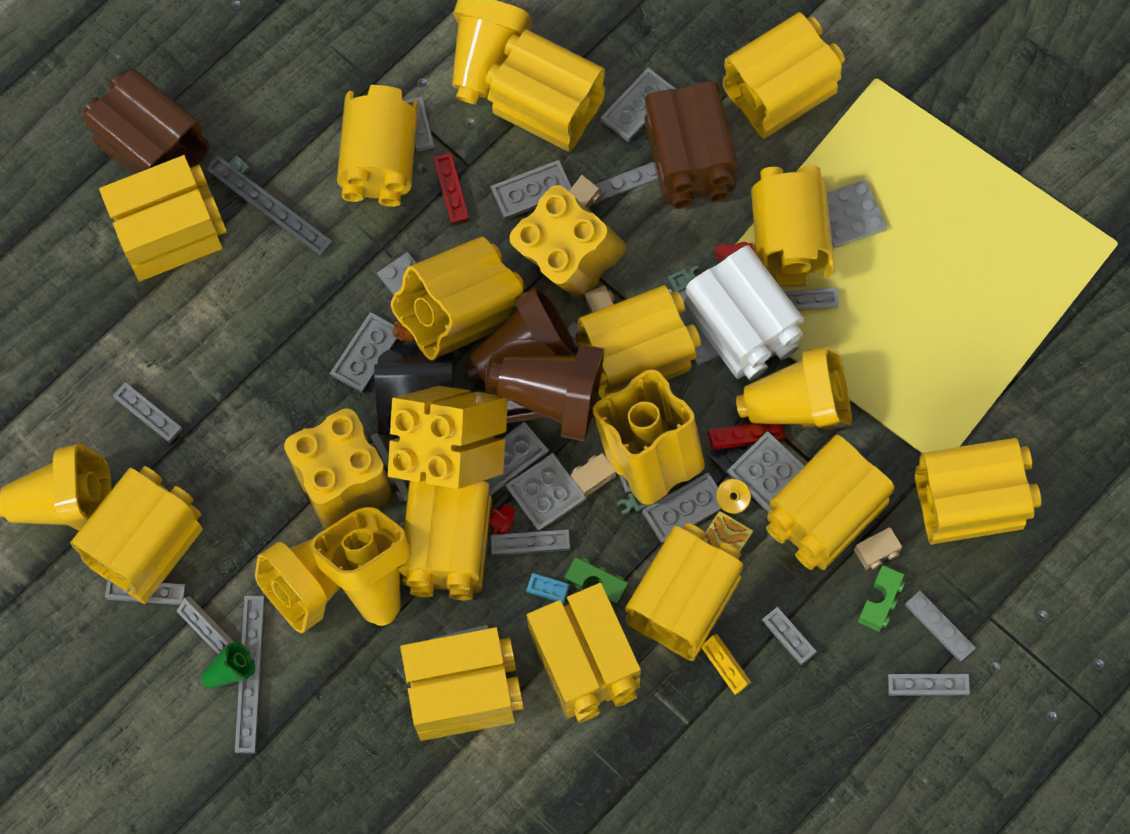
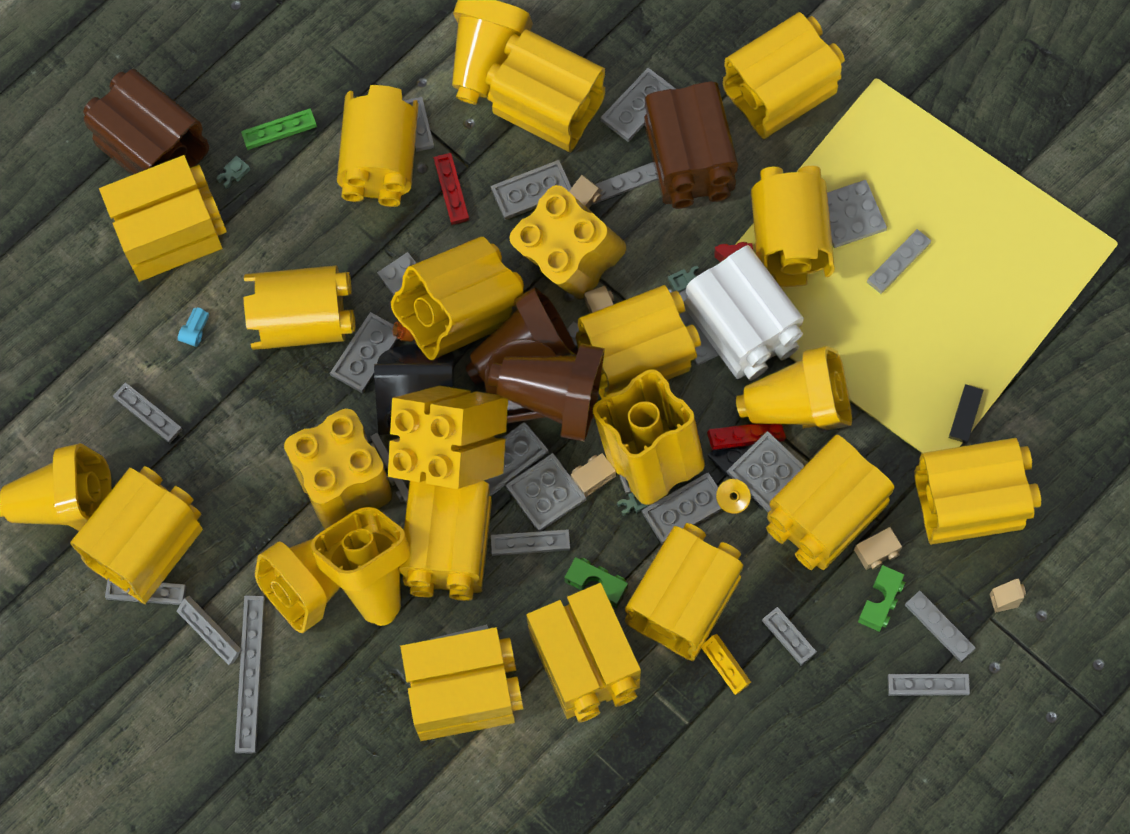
(192, 331): none -> medium azure piece
(229, 666): green cone -> none
(269, 206): dark grey plate -> none
(278, 129): none -> bright green plate
(299, 307): none -> yellow brick
(502, 519): red piece -> none
(547, 588): medium azure plate -> none
(728, 531): slope -> none
(814, 298): light grey plate -> none
(898, 261): none -> light grey plate
(966, 413): none -> black tile
(1007, 595): none -> tan slope

